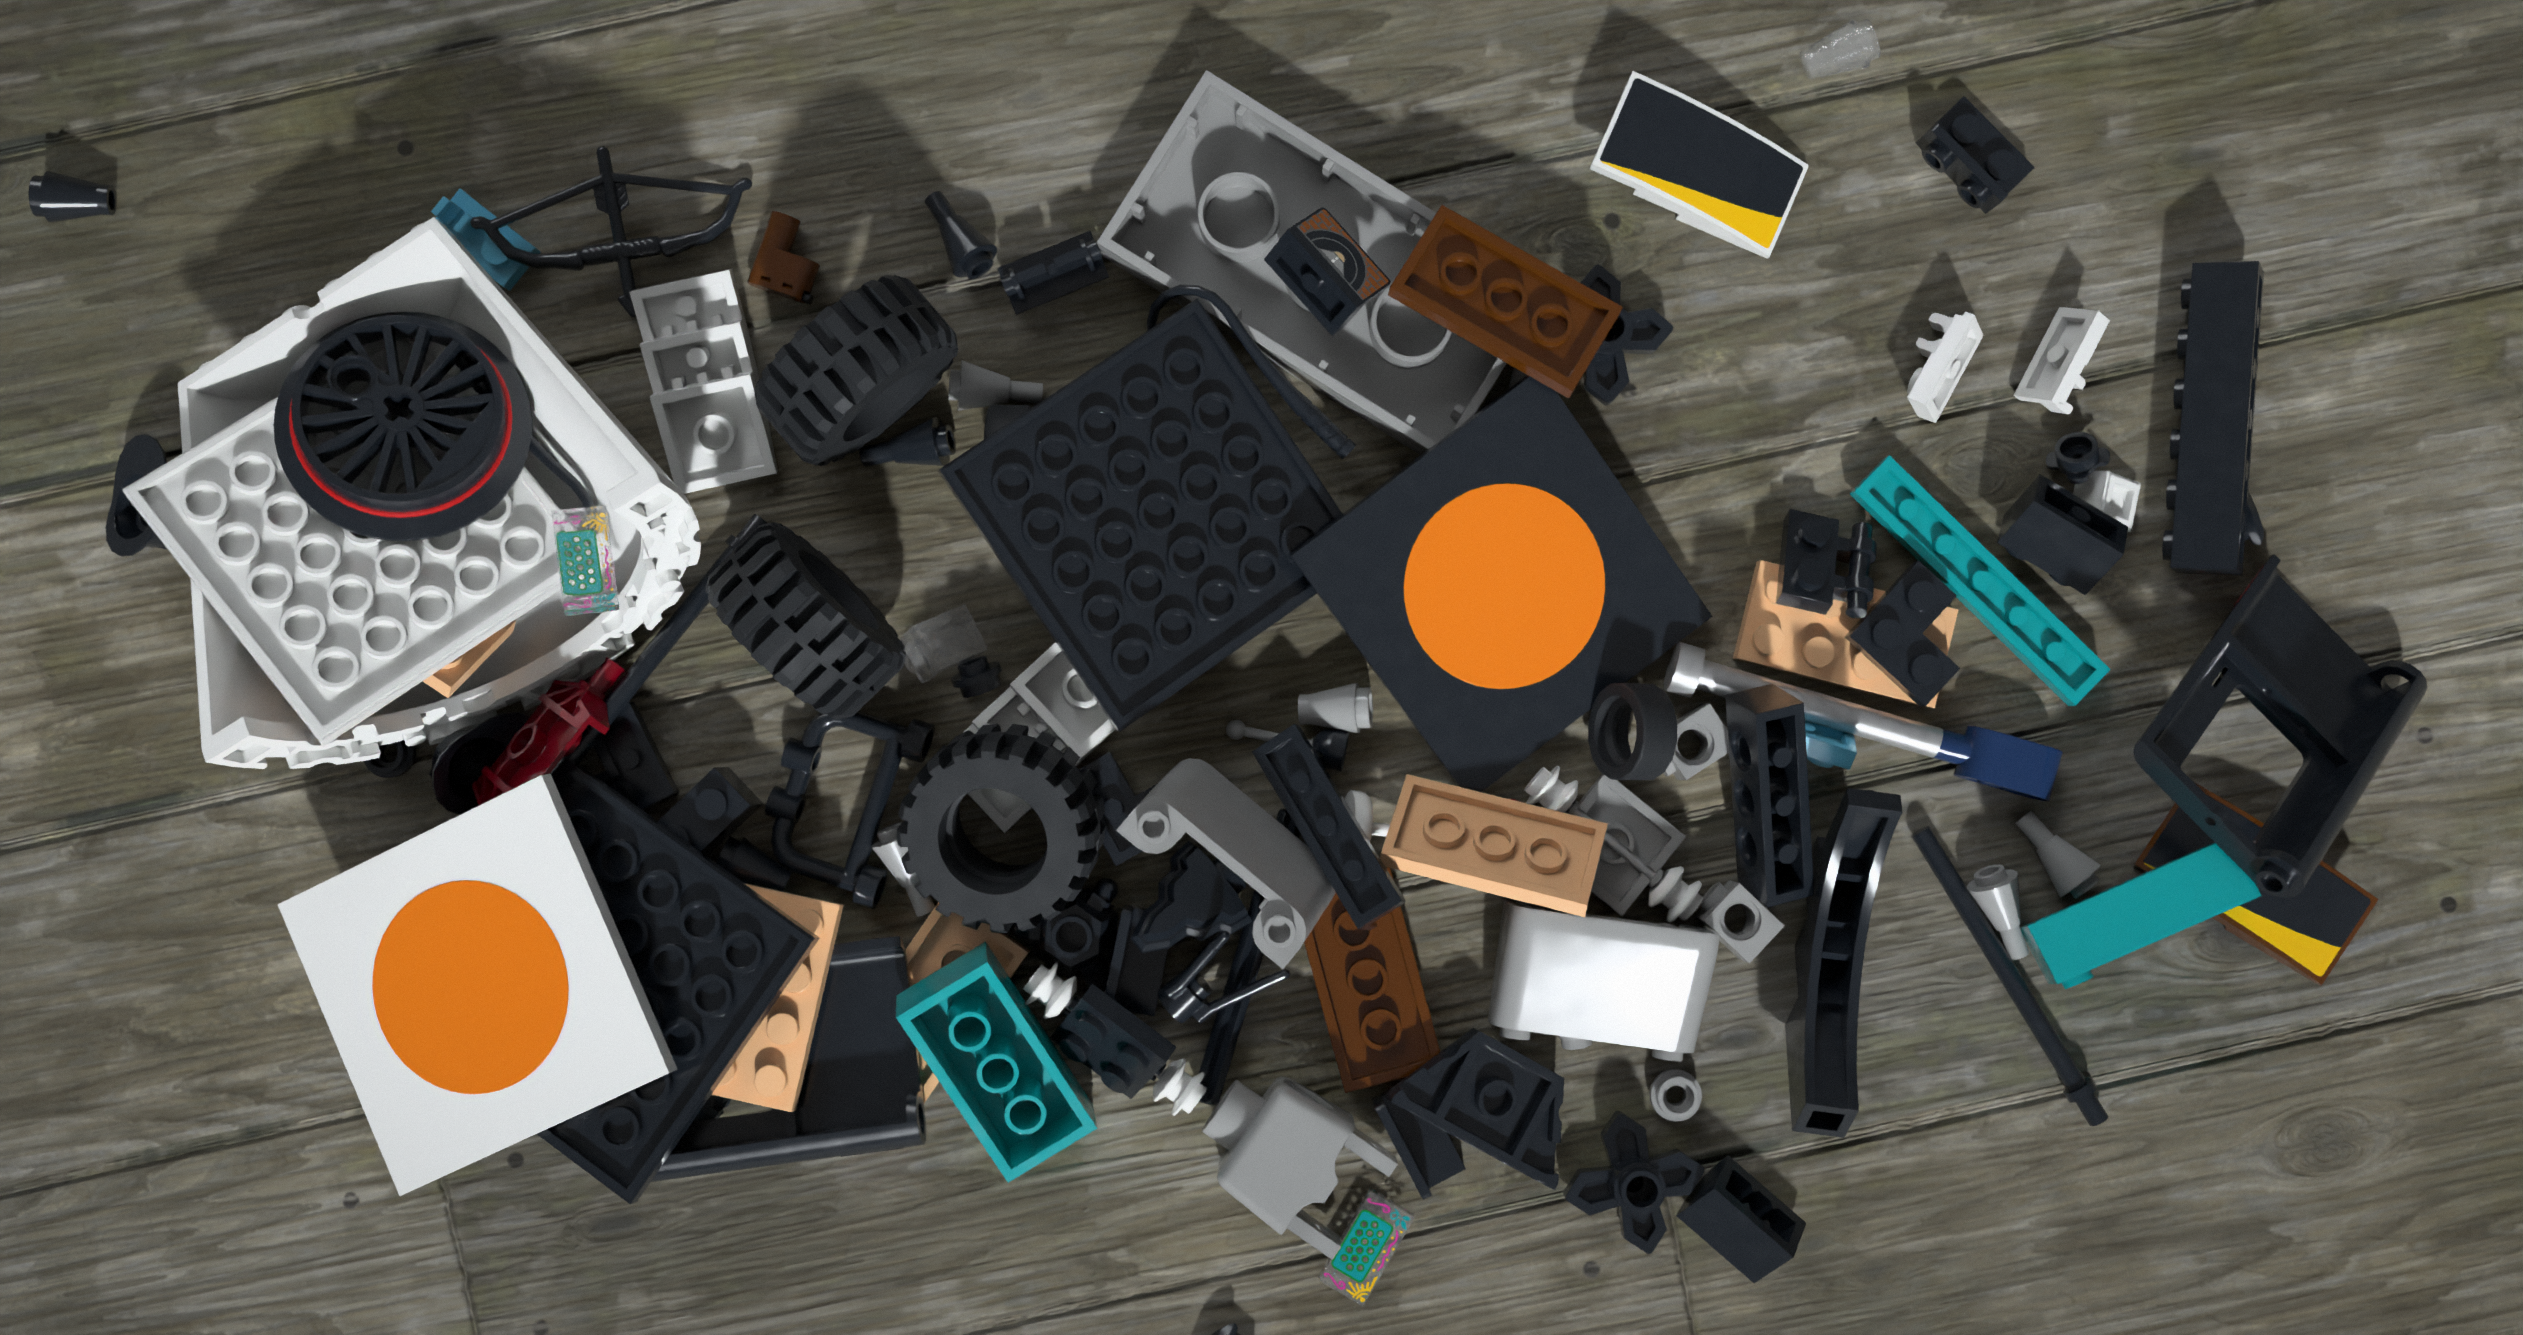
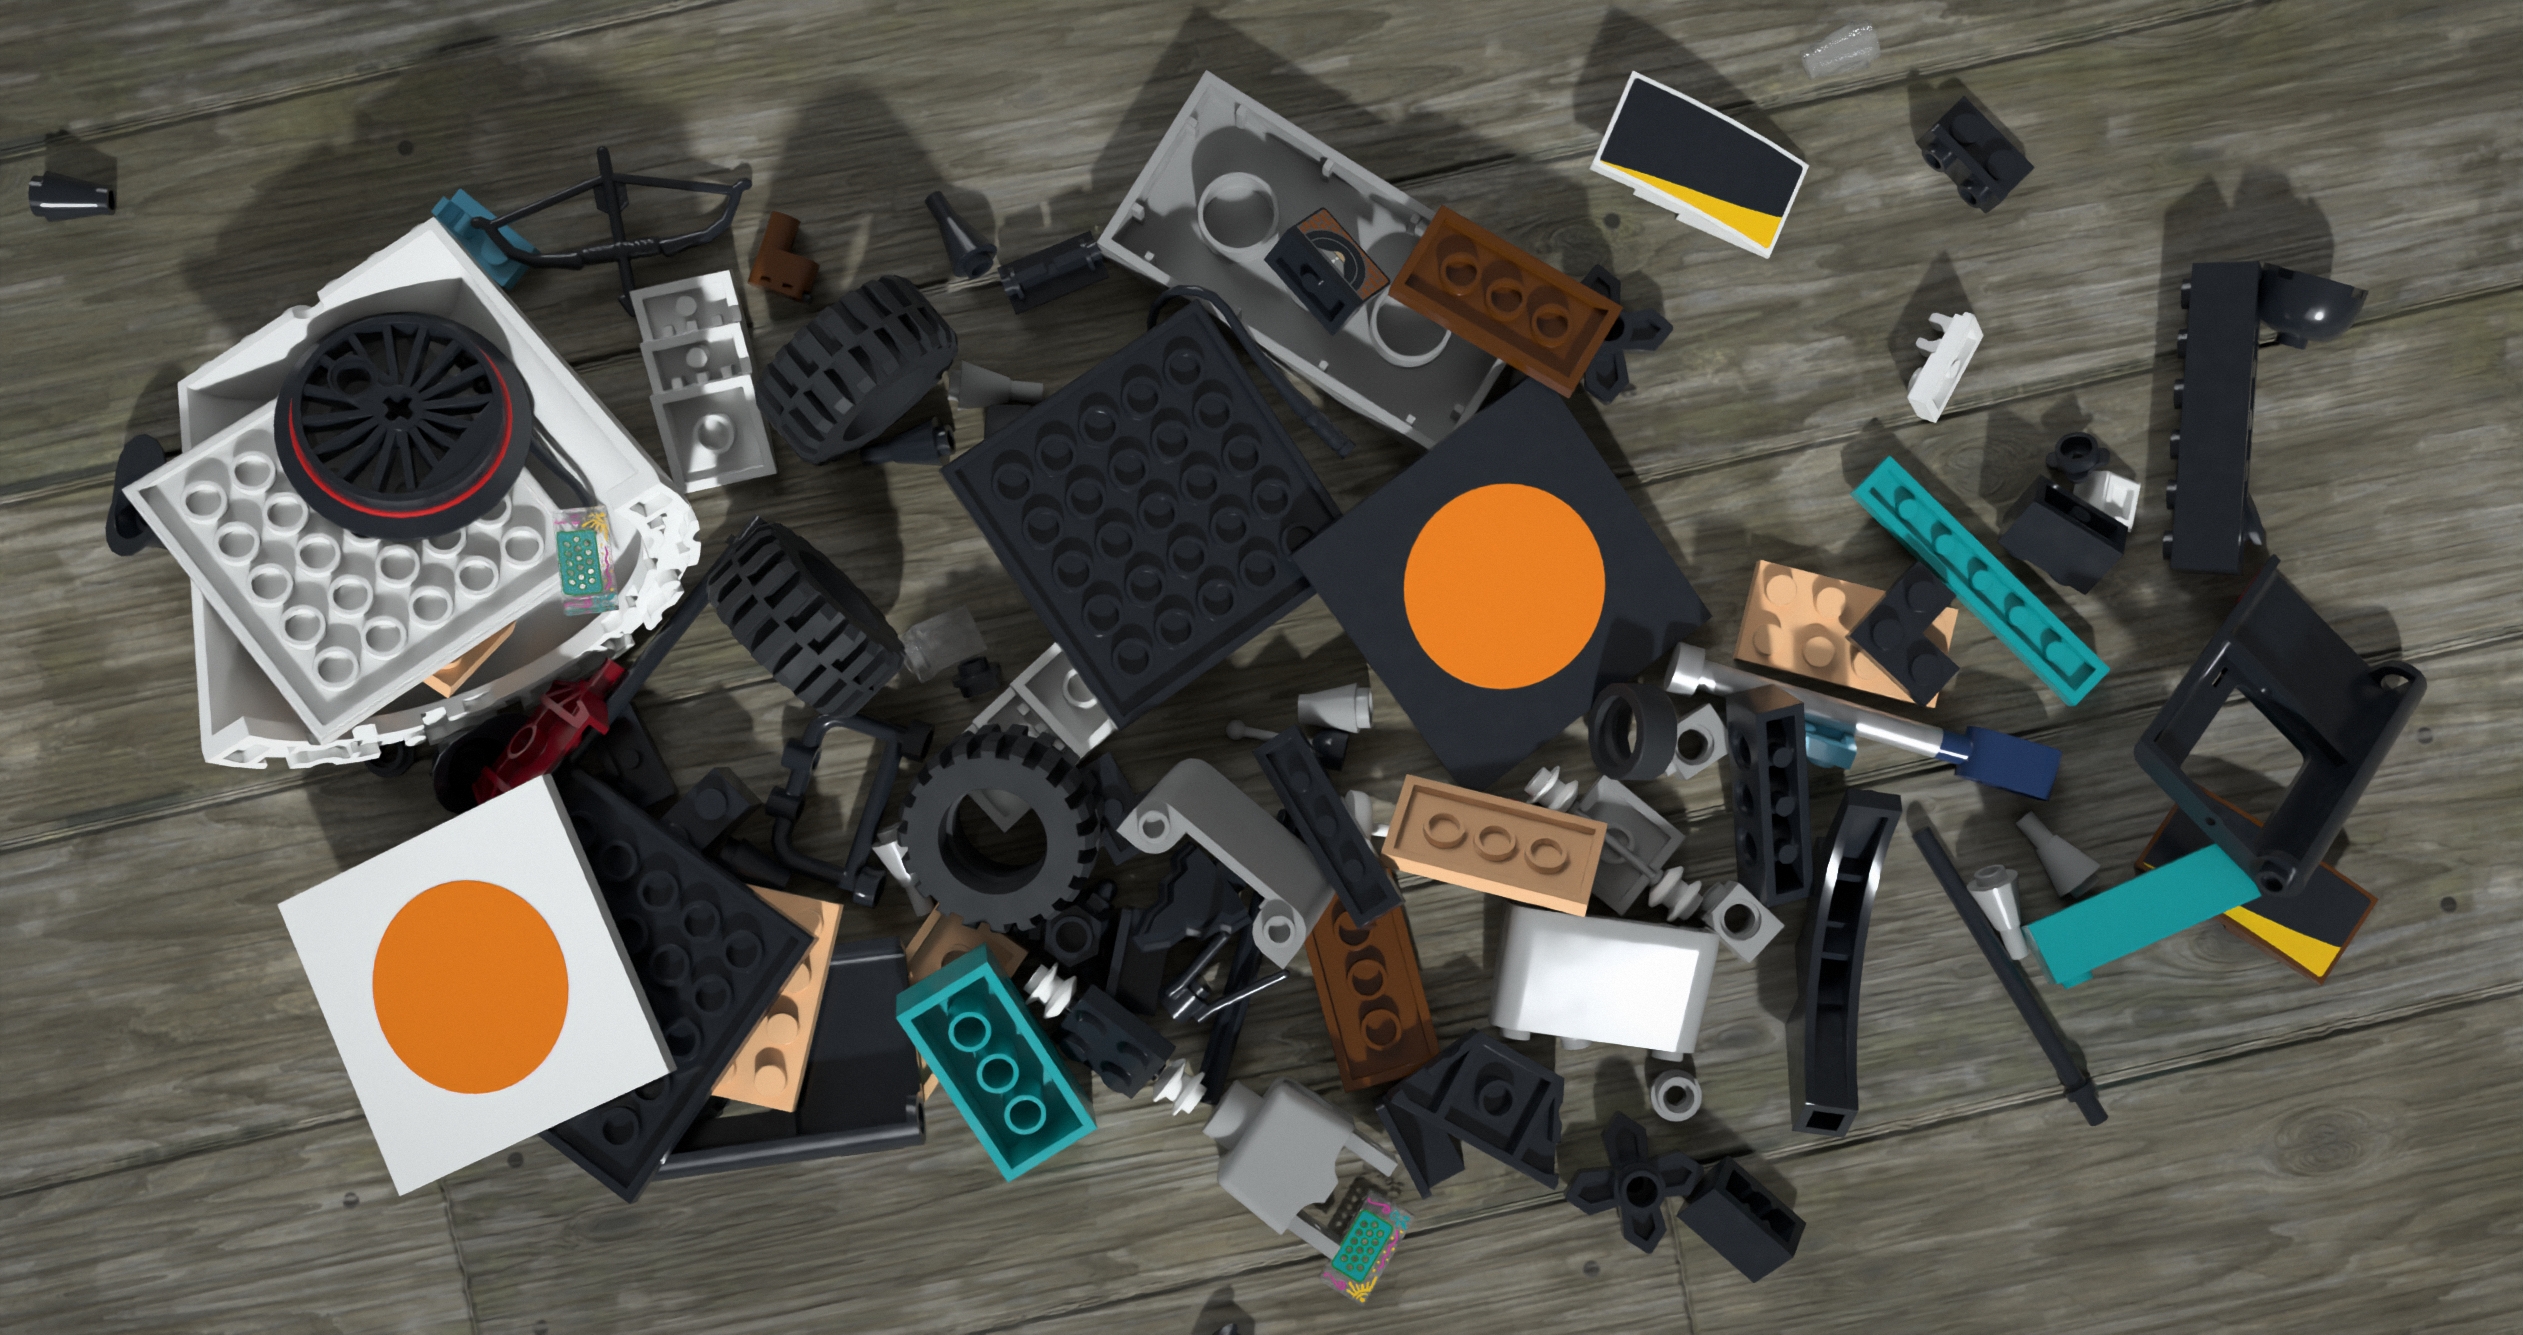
(1809, 563): black plate -> none
(2061, 358): white plate -> none
(2306, 306): none -> black cylinder

